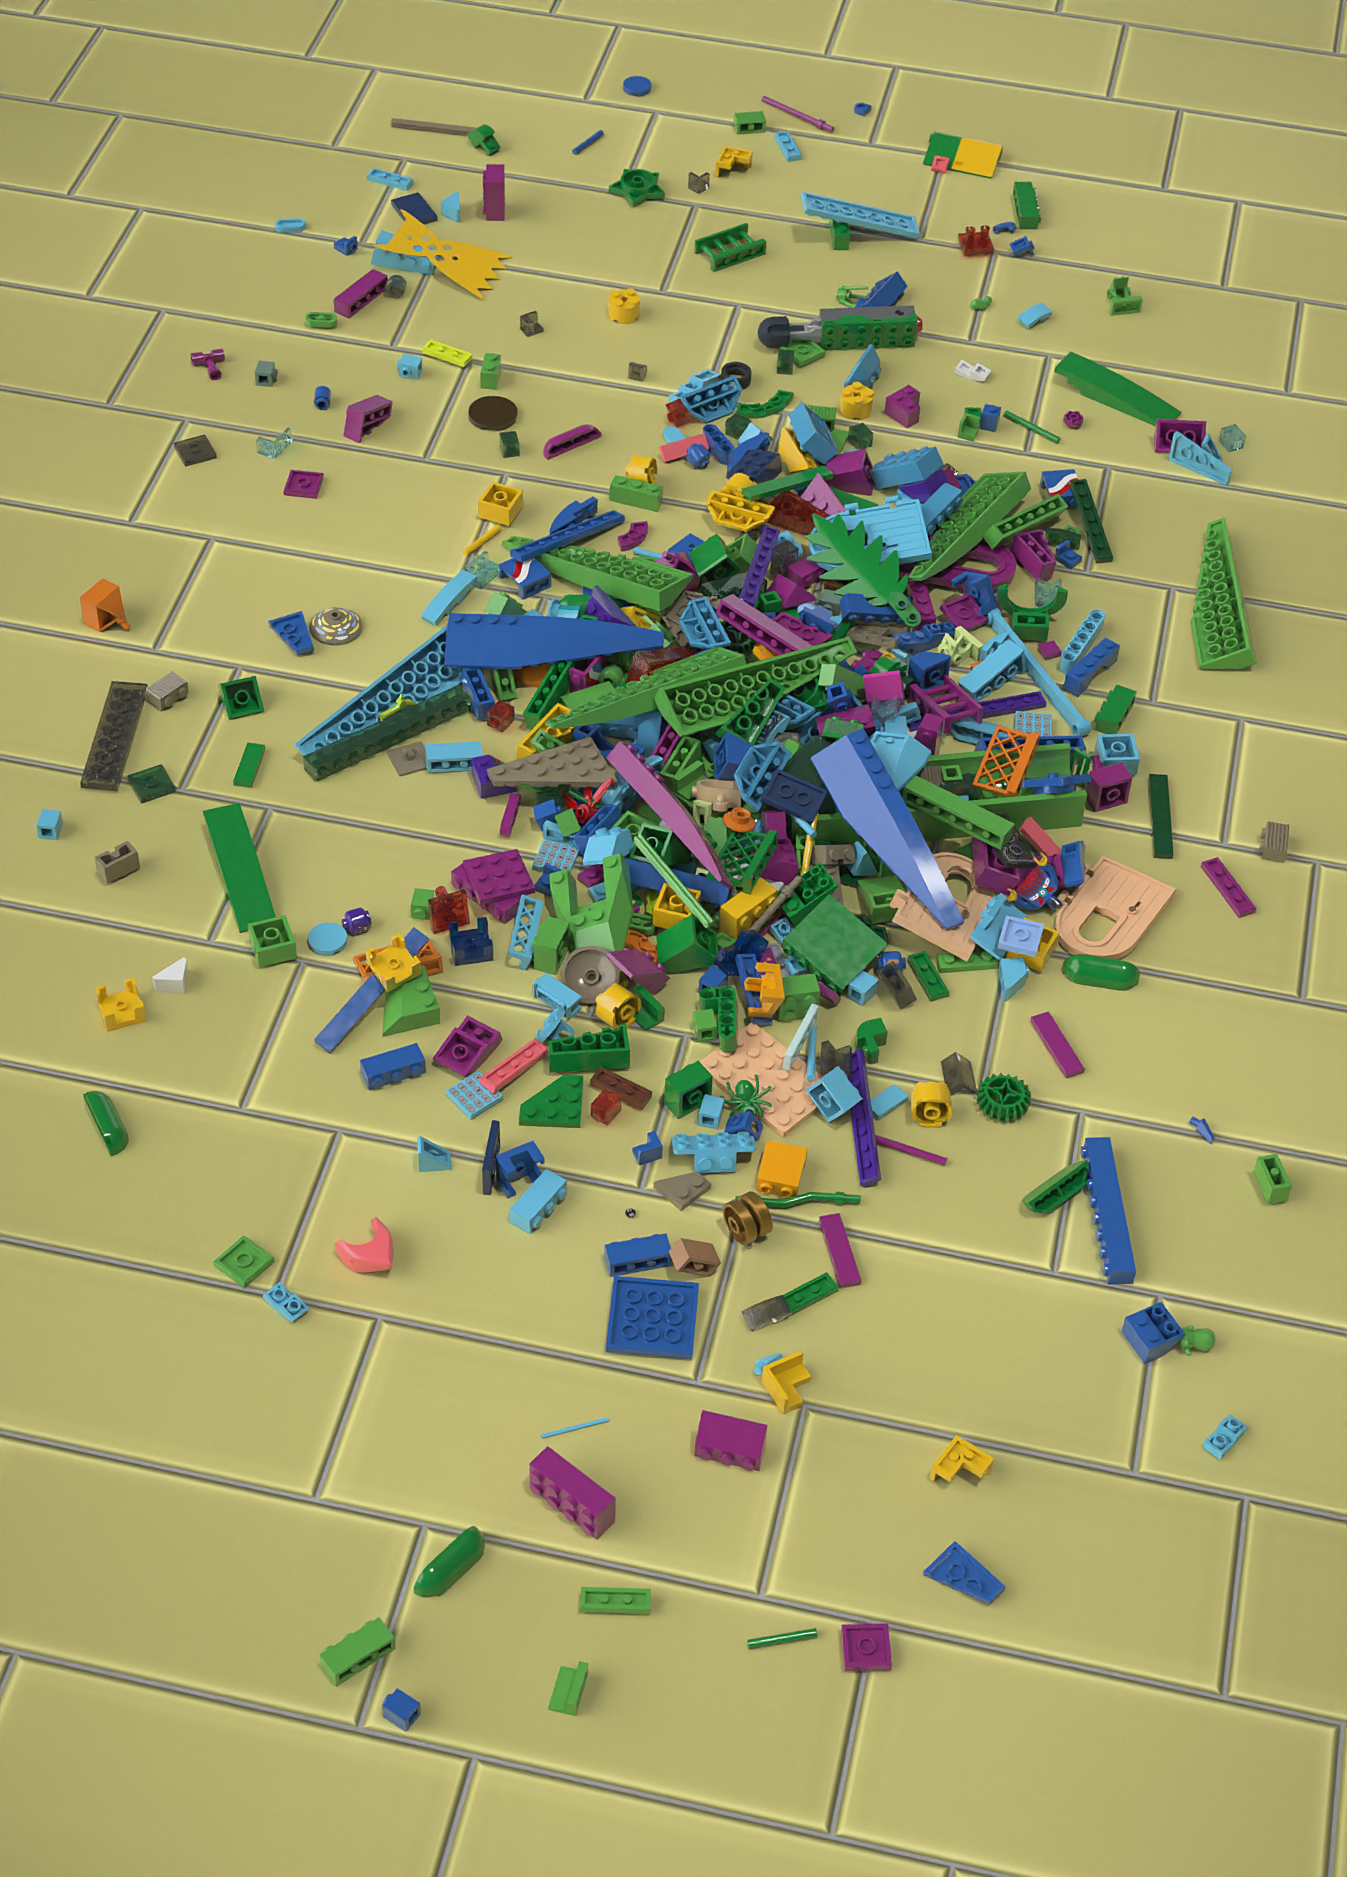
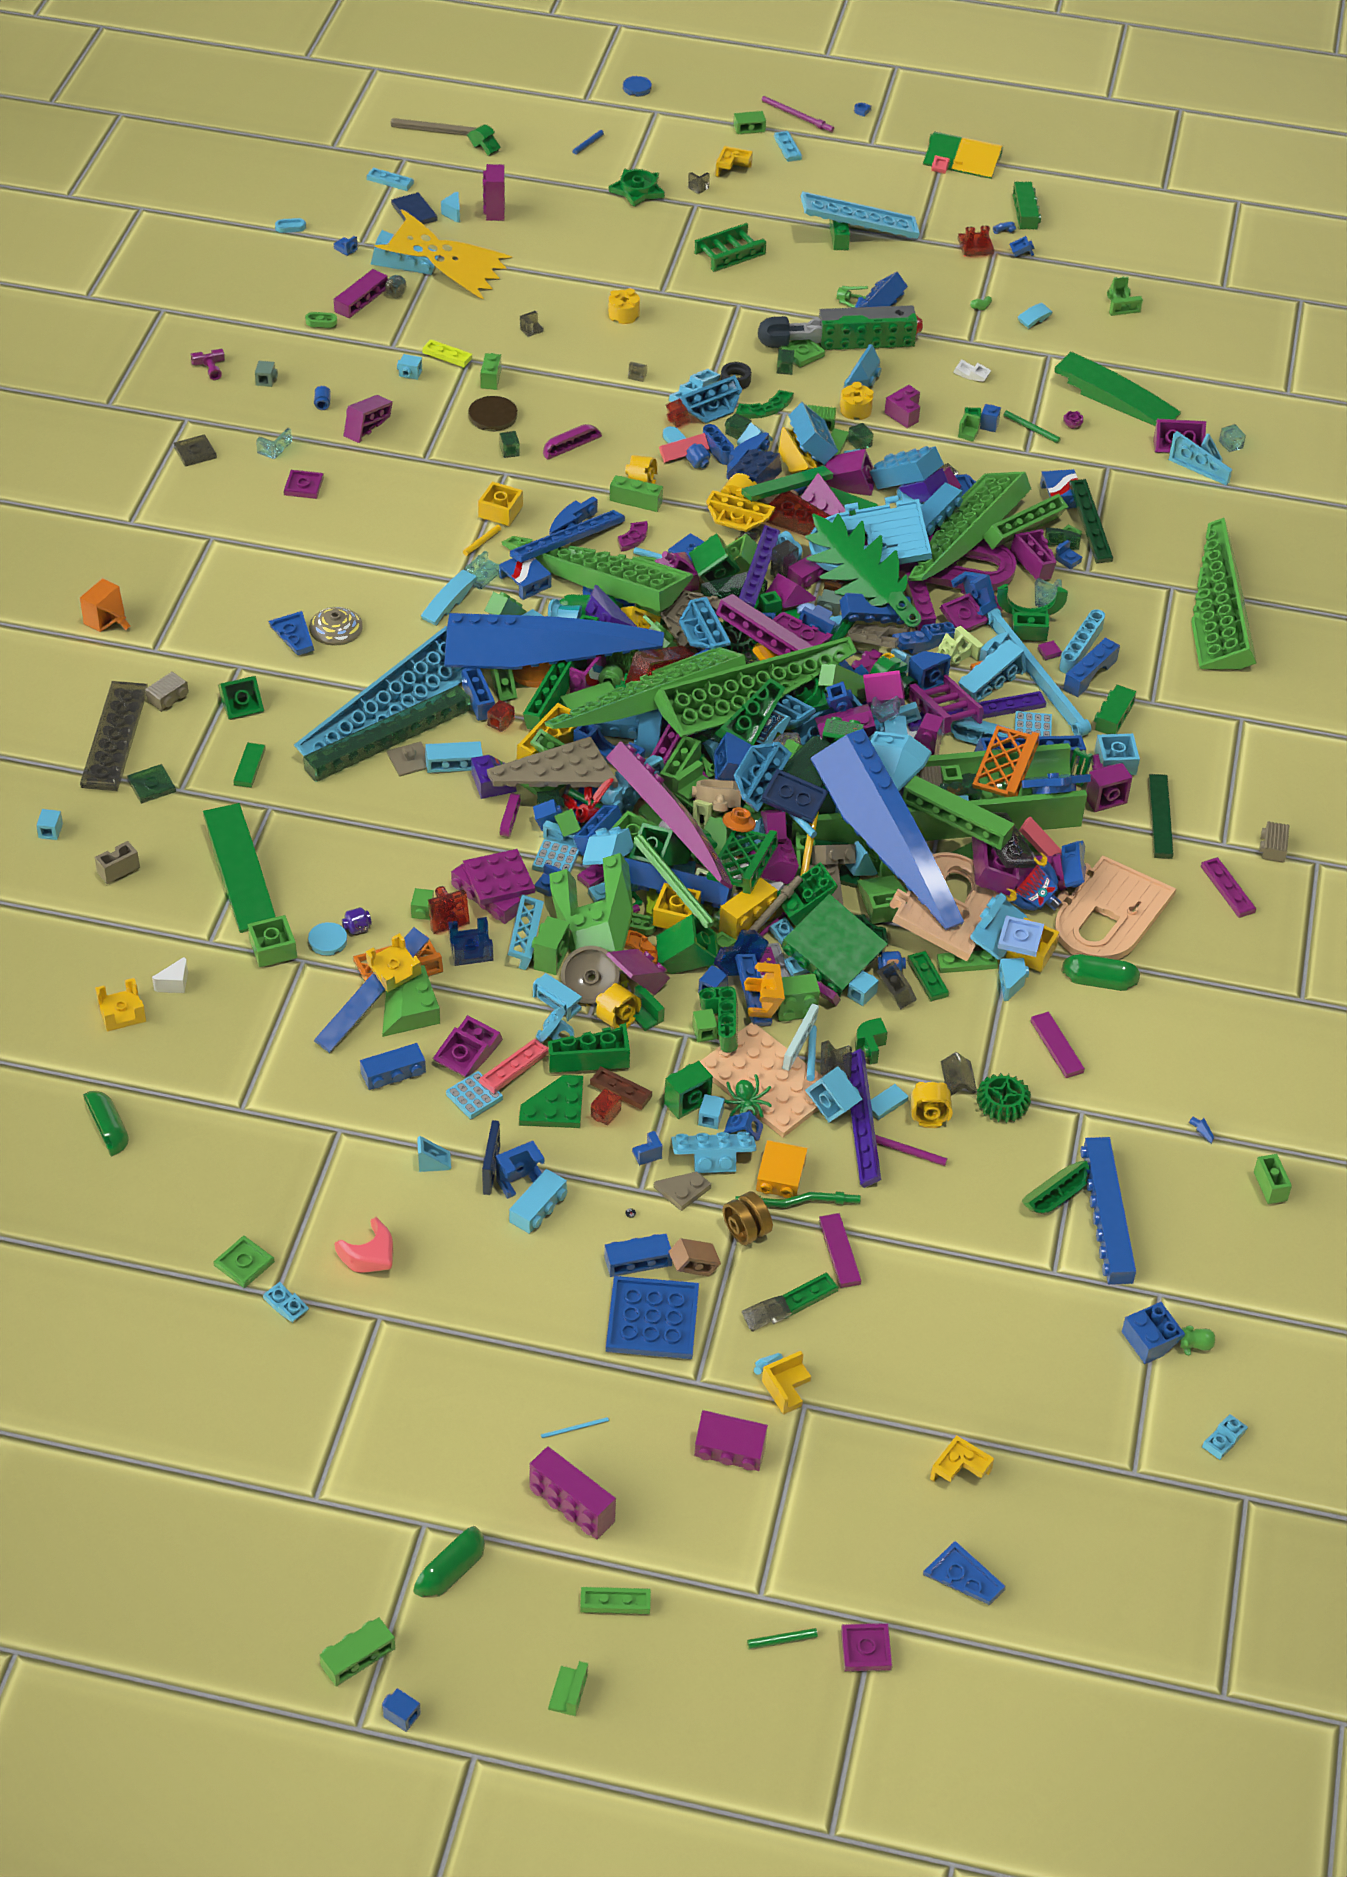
(401, 704): lime piece -> none

